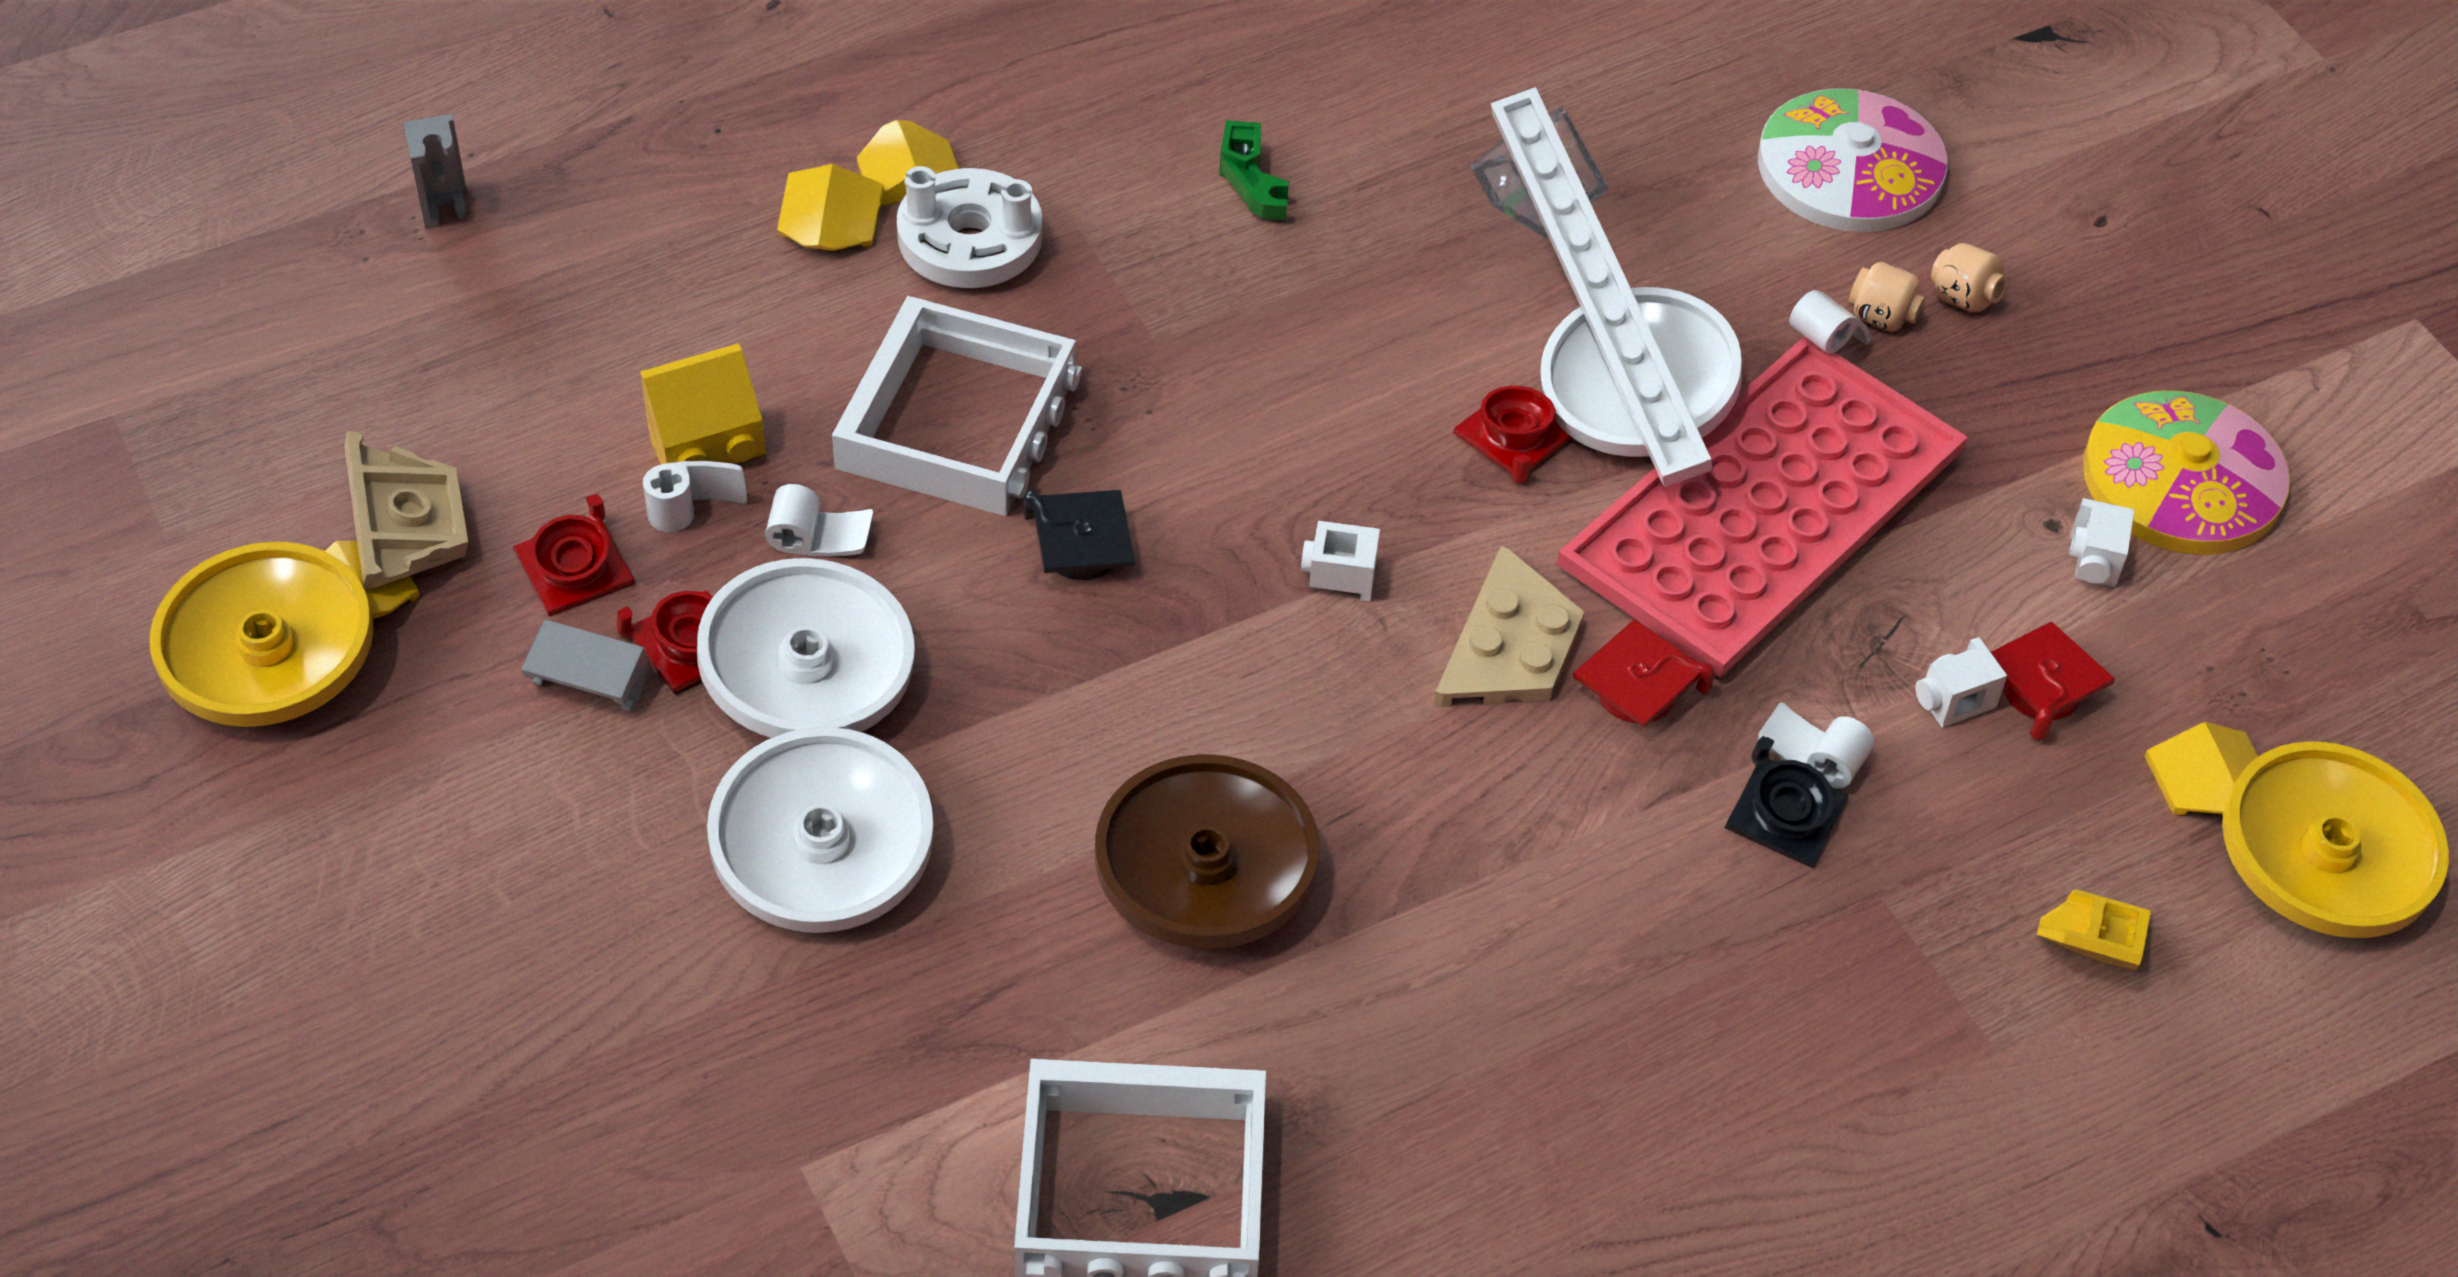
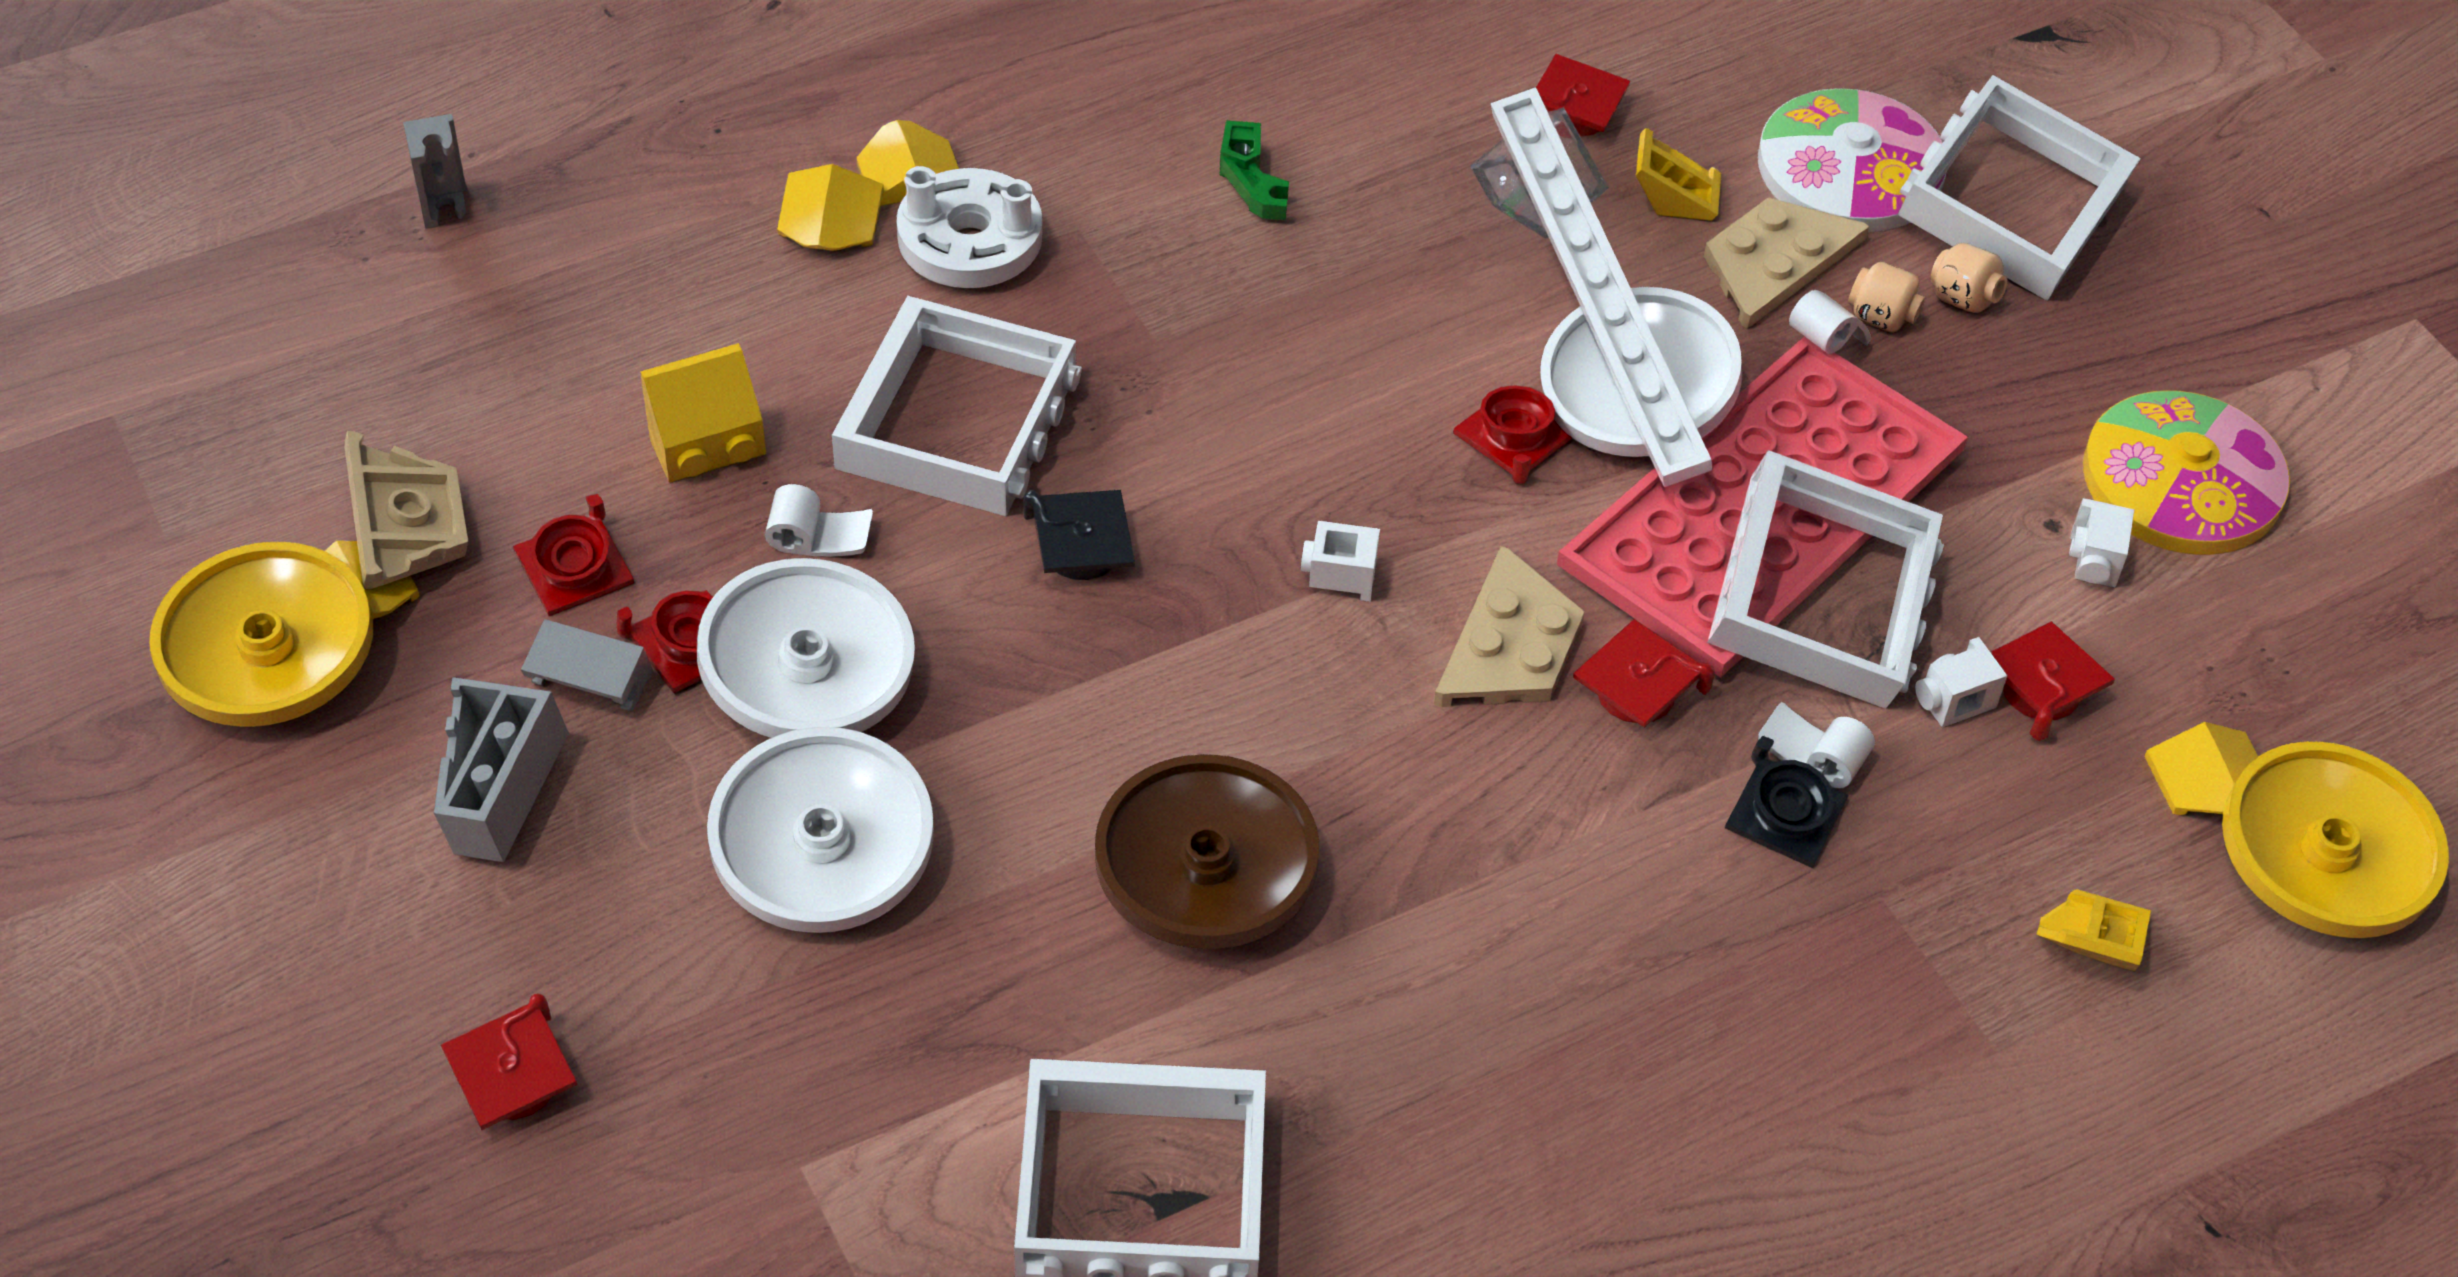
(494, 764): none -> light grey wedge
(510, 1064): none -> red hat
(674, 486): white panel -> none
(1583, 91): none -> red hat
(1675, 182): none -> yellow slope
(1777, 253): none -> tan wing
(1857, 508): none -> white window
(2042, 131): none -> white window

